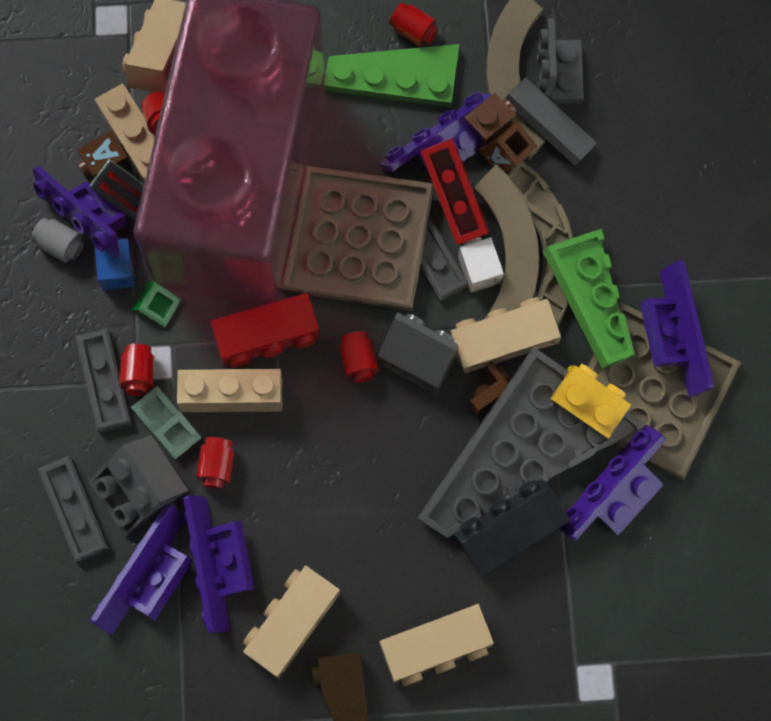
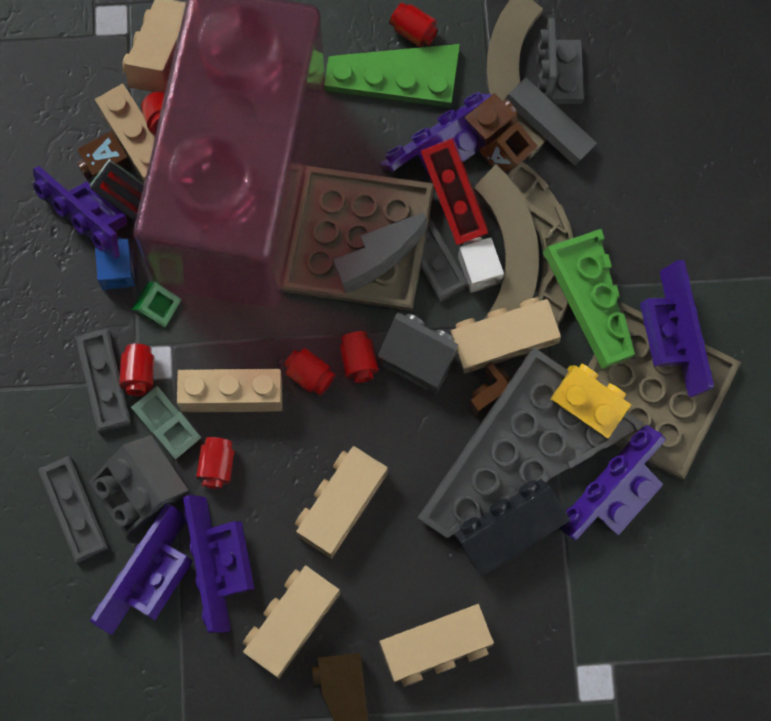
(57, 239): light grey brick -> none
(266, 330): red brick -> none
(309, 371): none -> red brick
(340, 501): none -> tan brick
(381, 251): none -> dark grey slope

